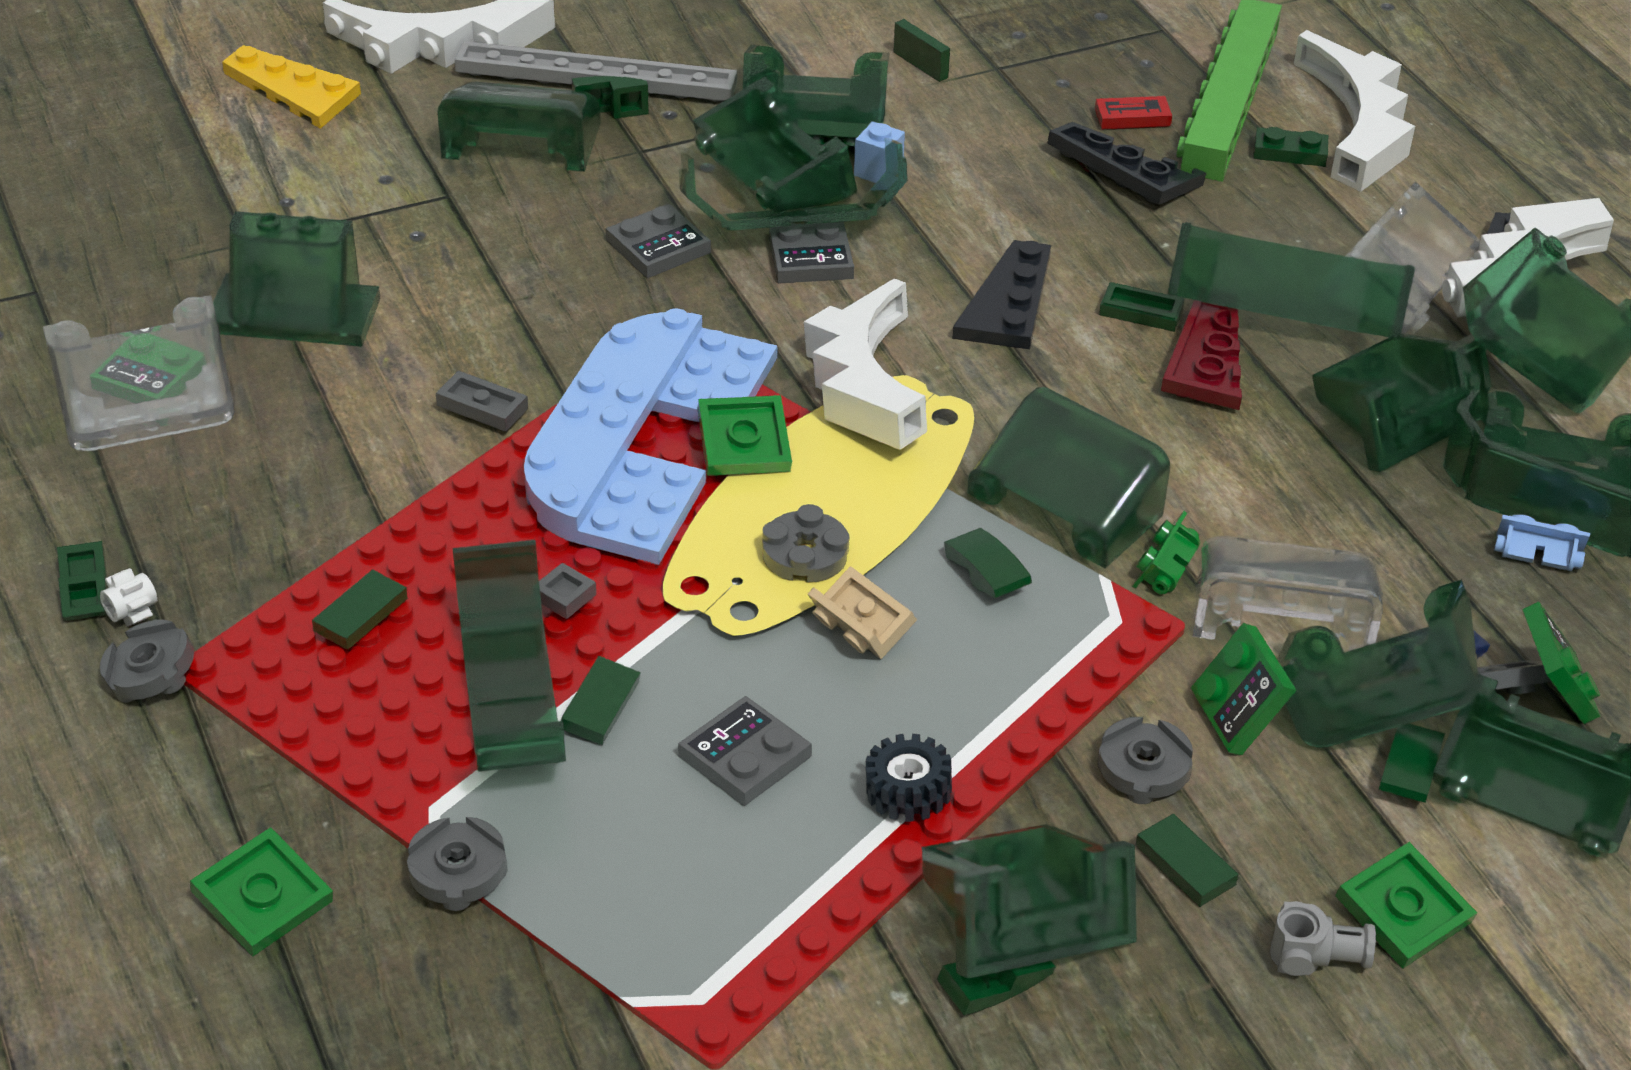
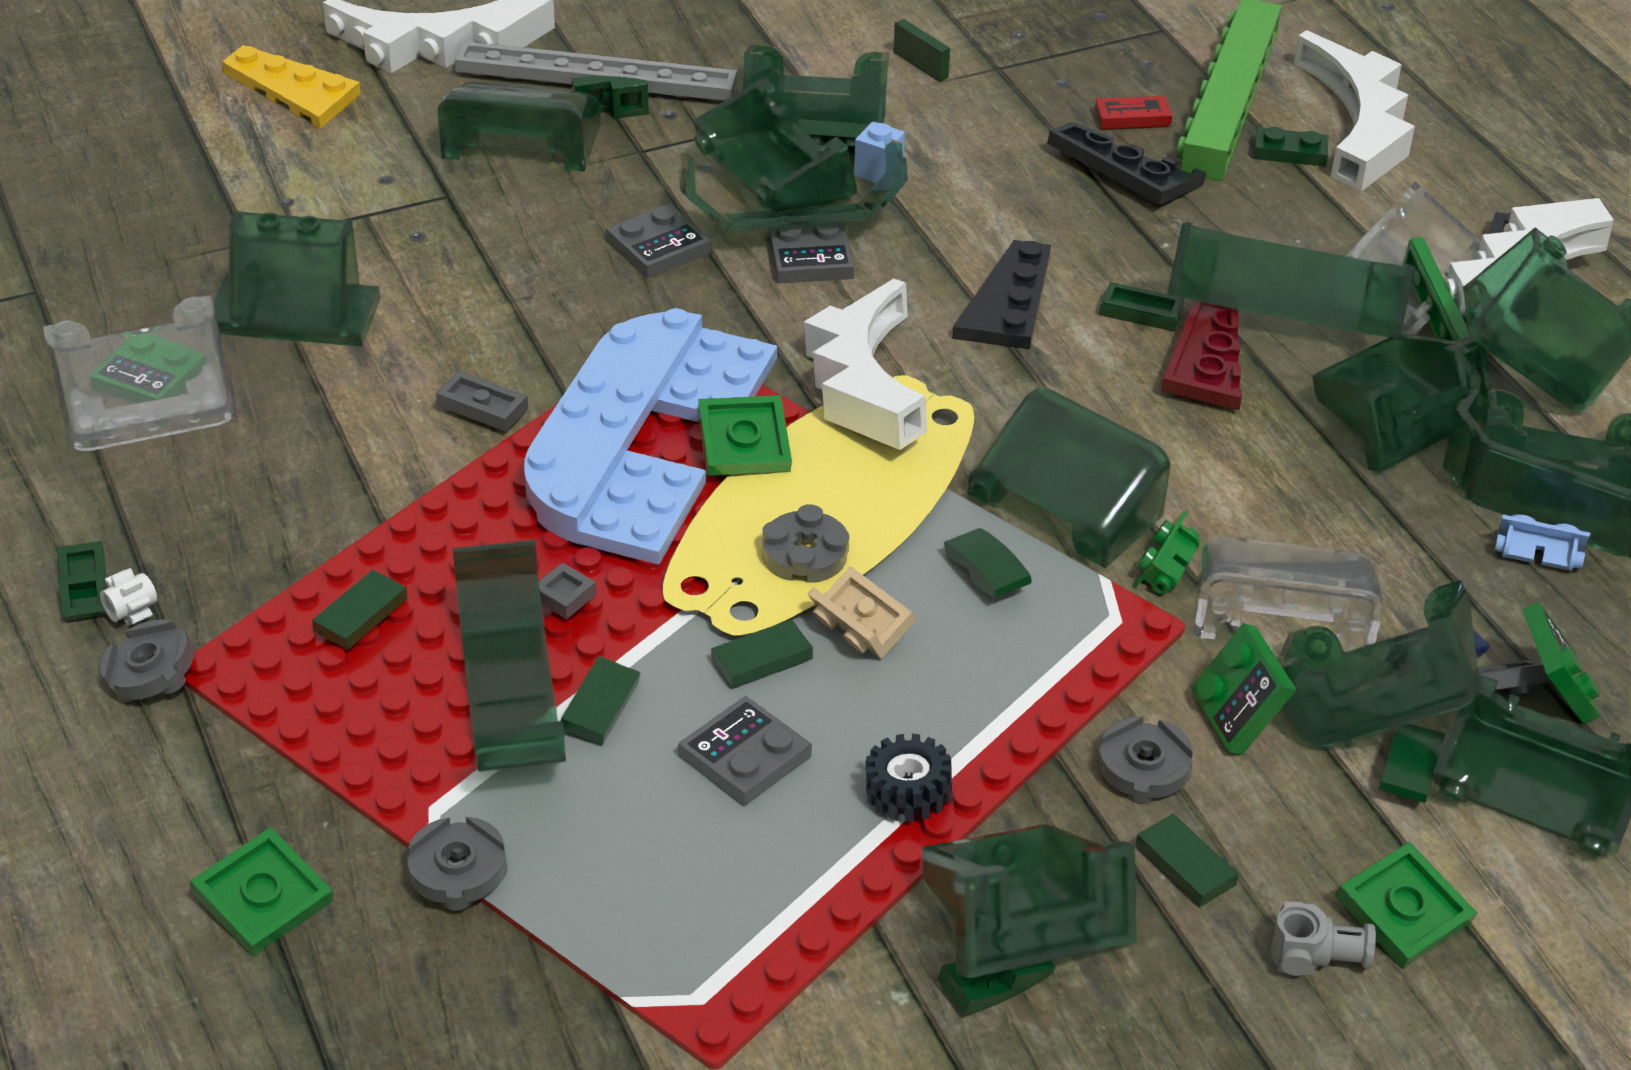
(761, 653): none -> dark green tile
(1431, 287): none -> green tile

